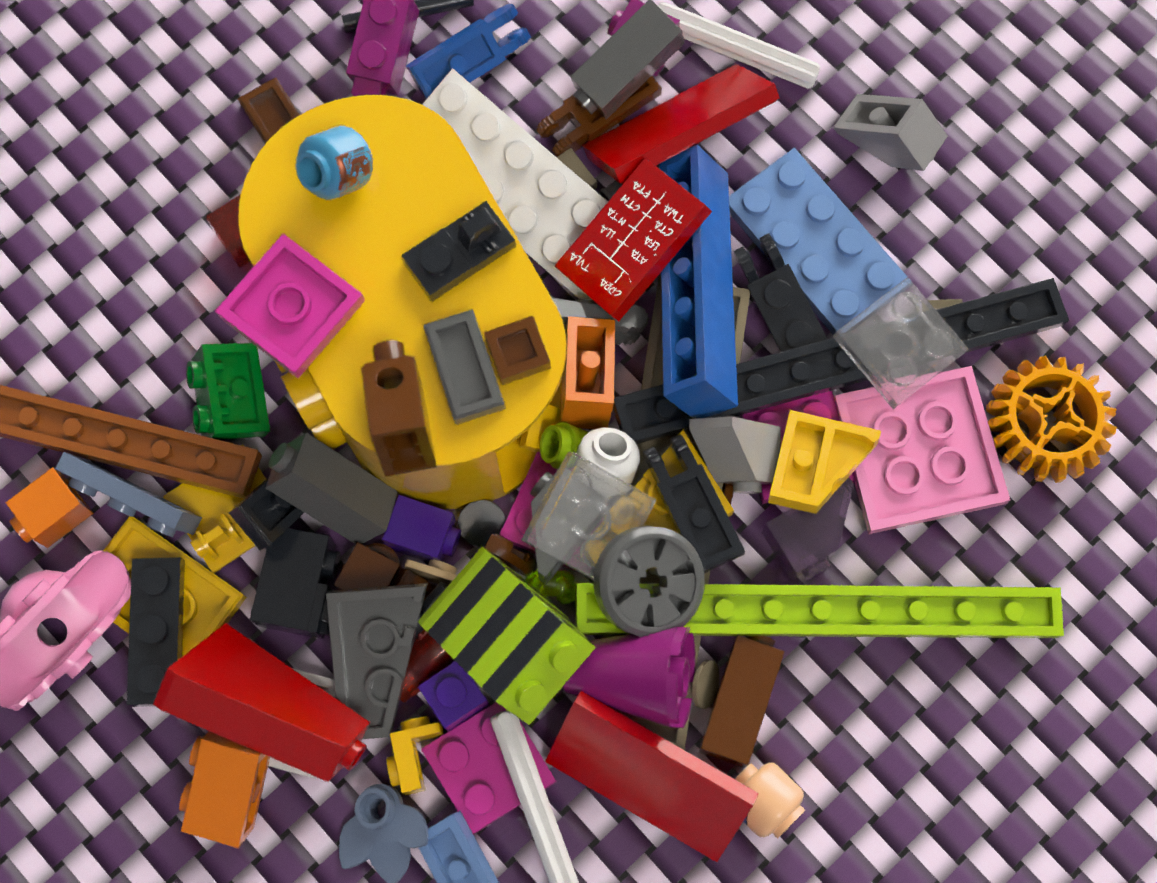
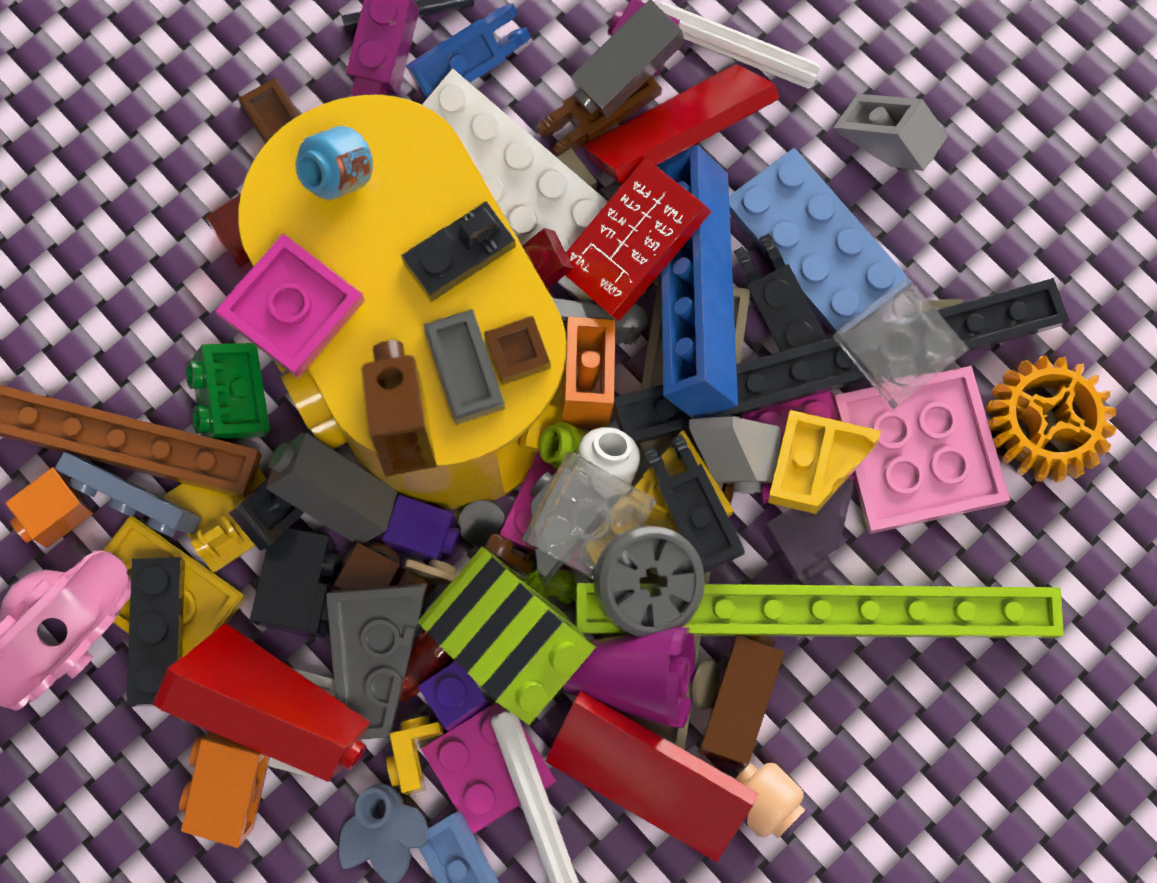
(548, 257): none -> dark red bracket

